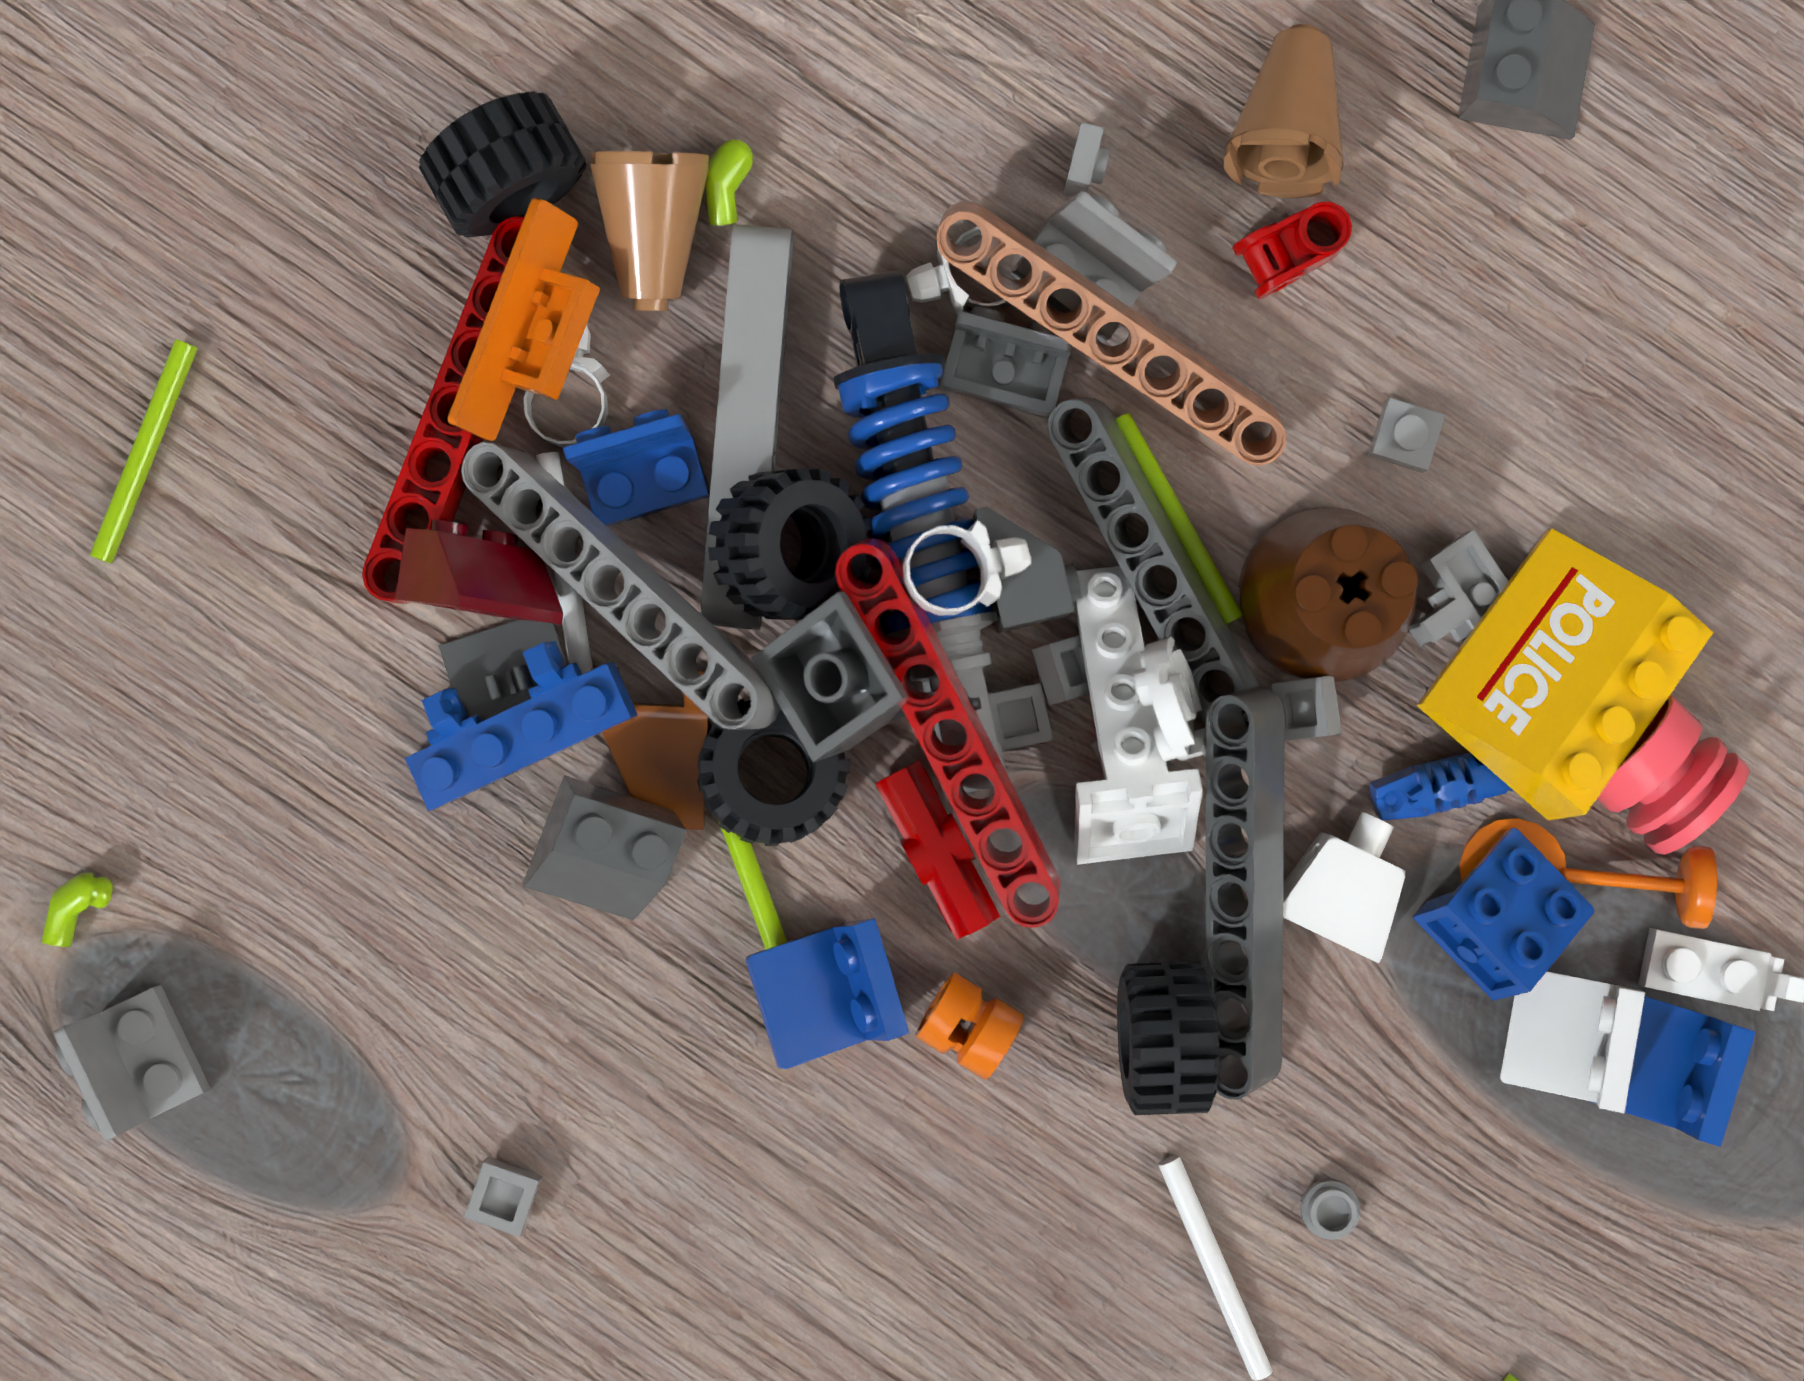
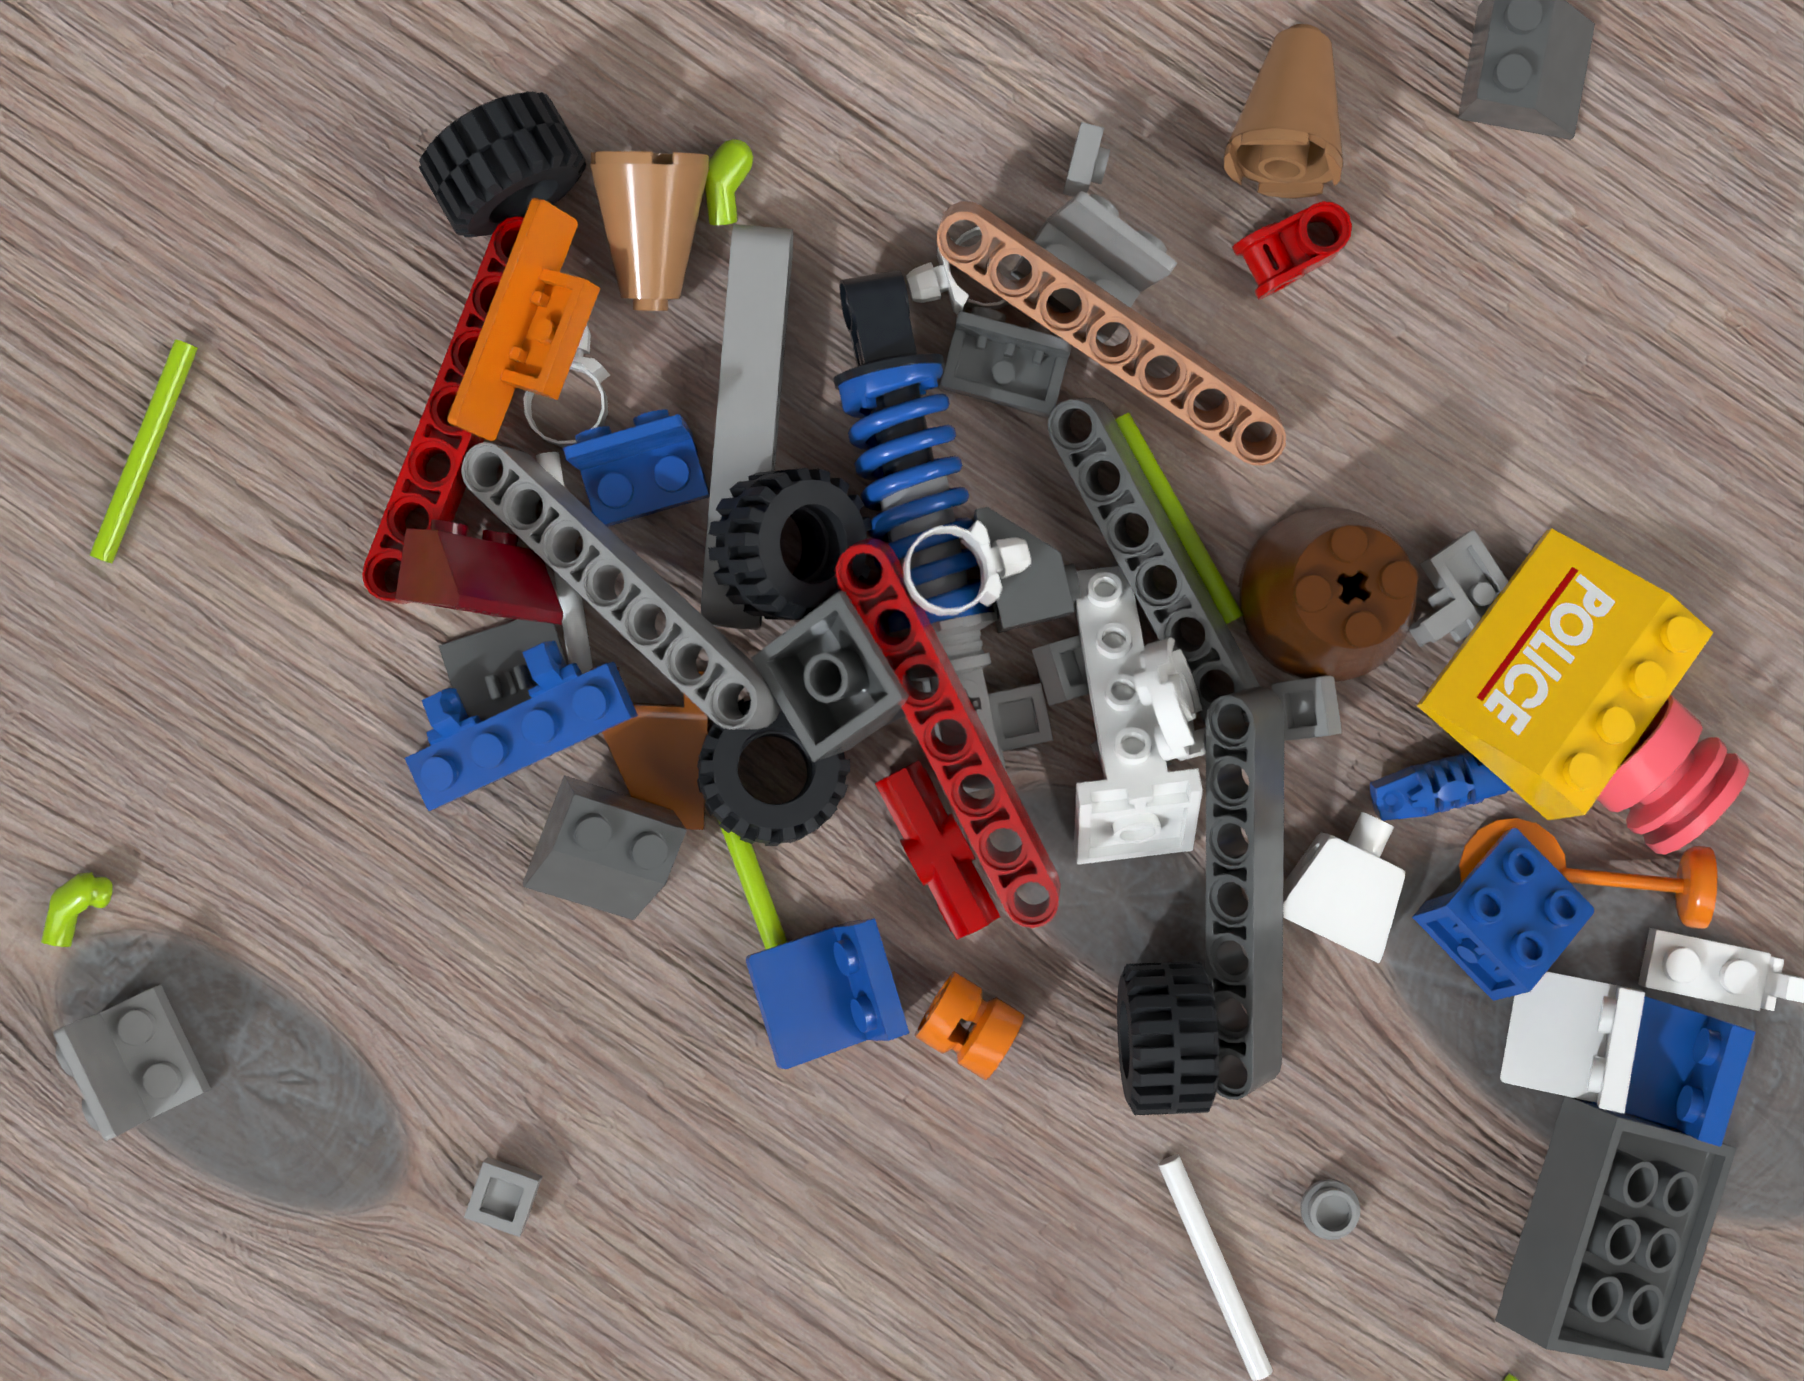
(1406, 435): light grey plate -> none
(1614, 1236): none -> dark grey slope

